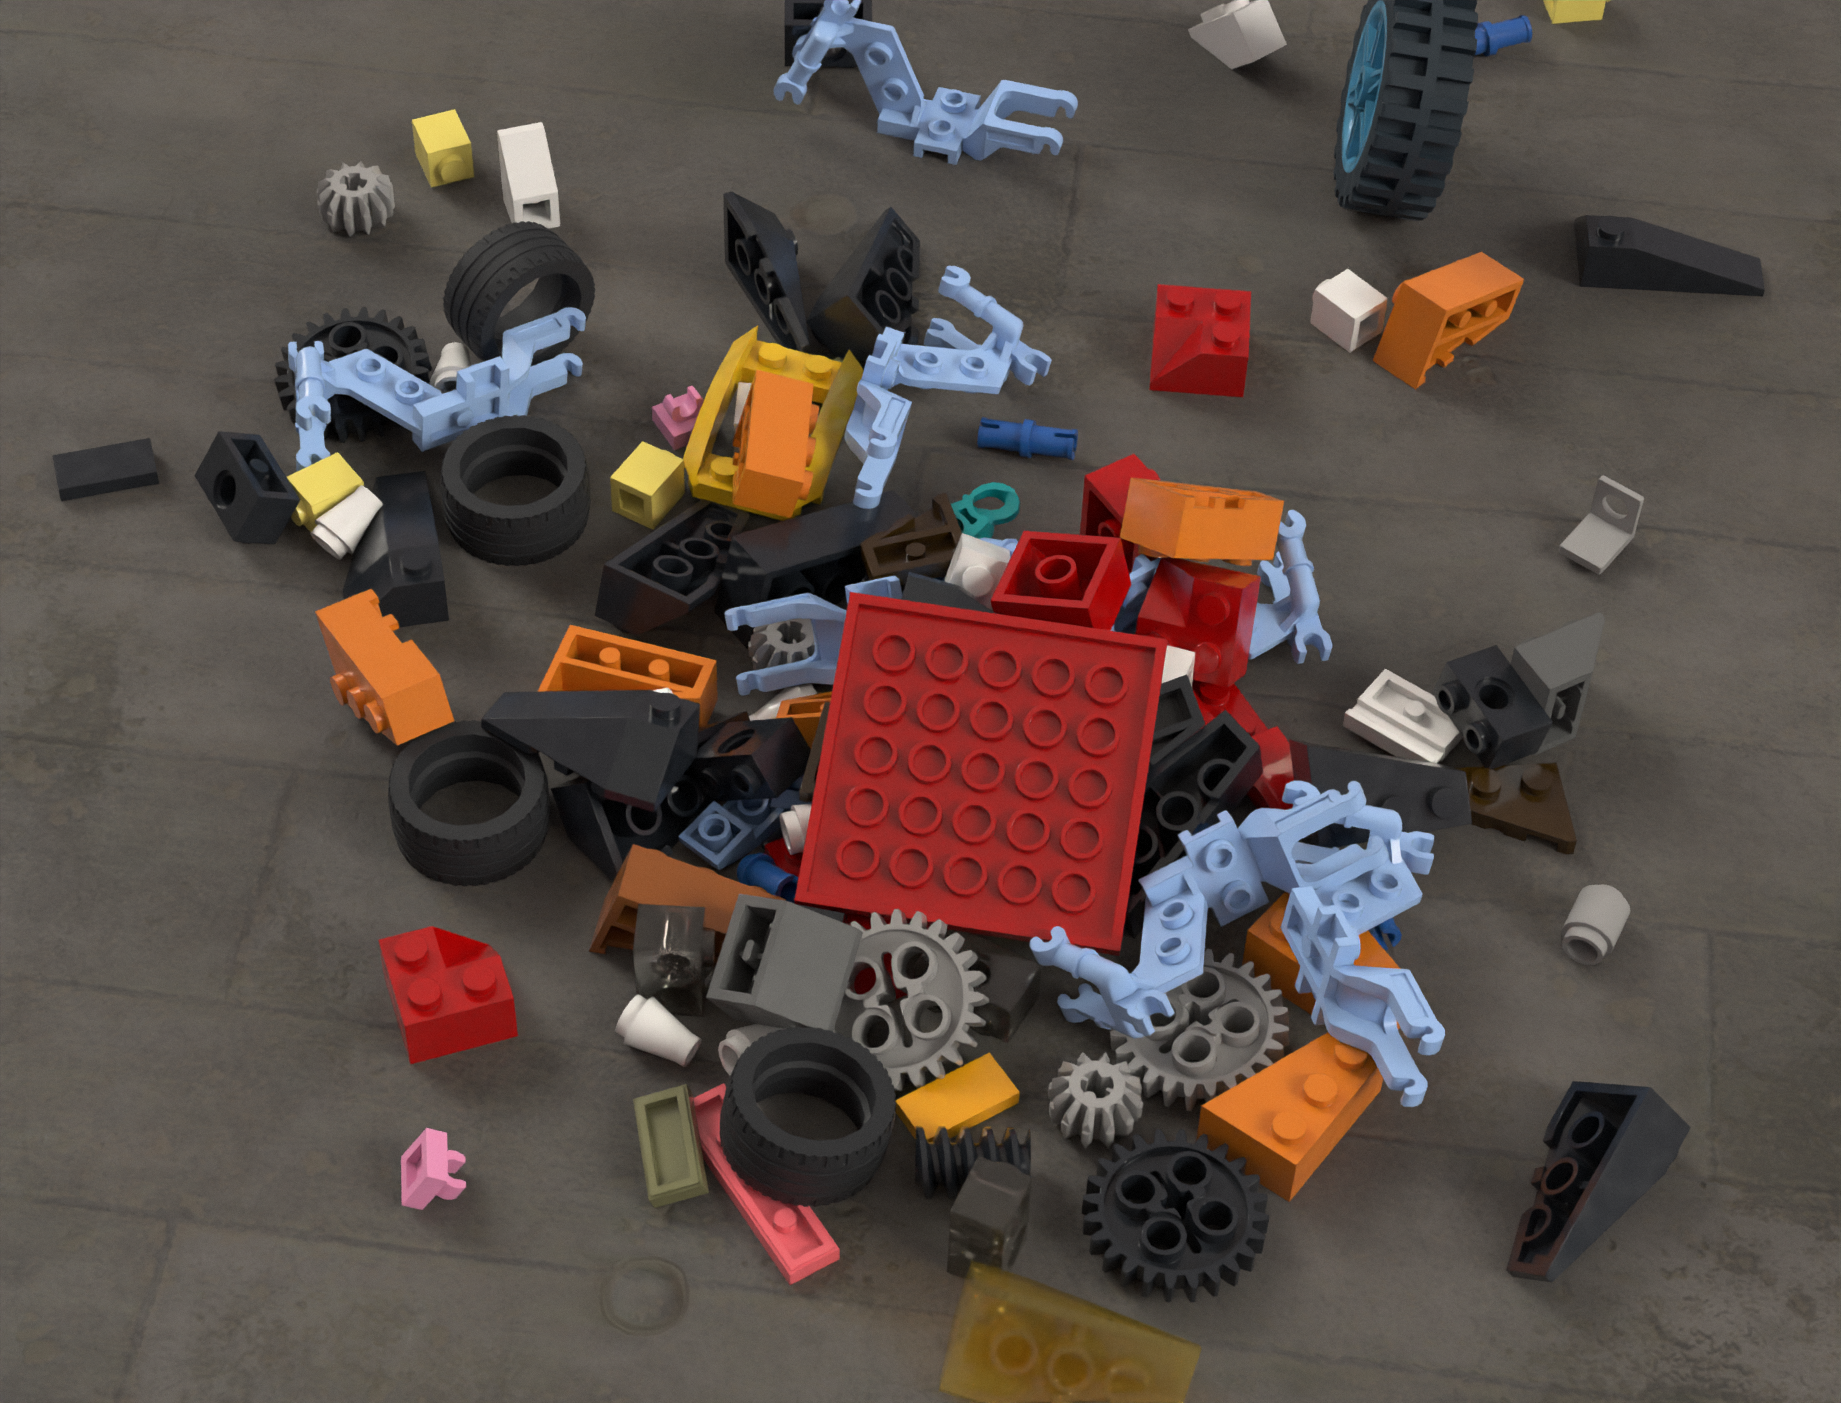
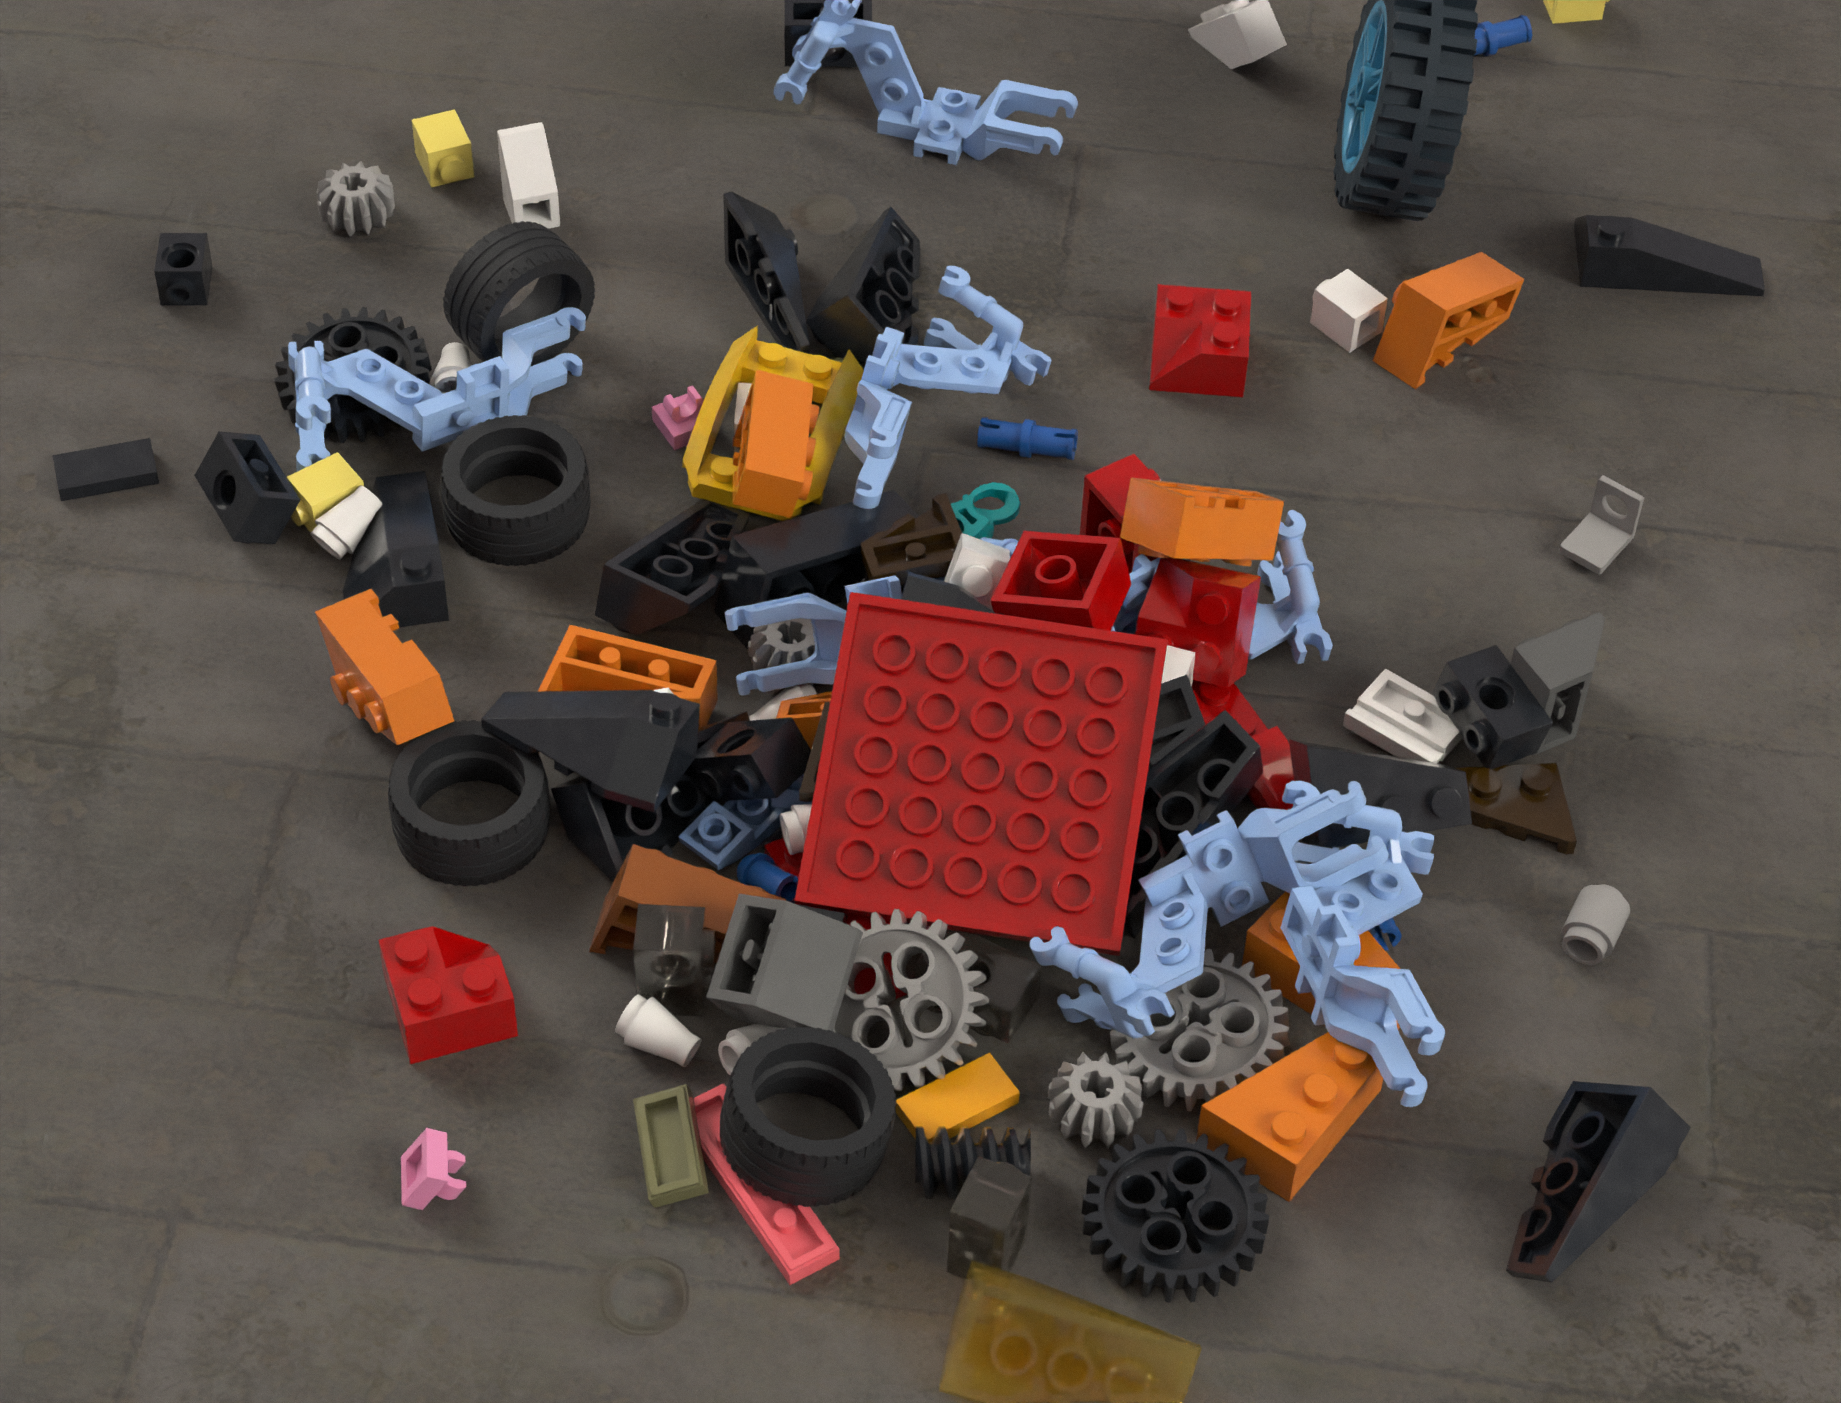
(183, 269): none -> black brick
(647, 485): light yellow brick -> none

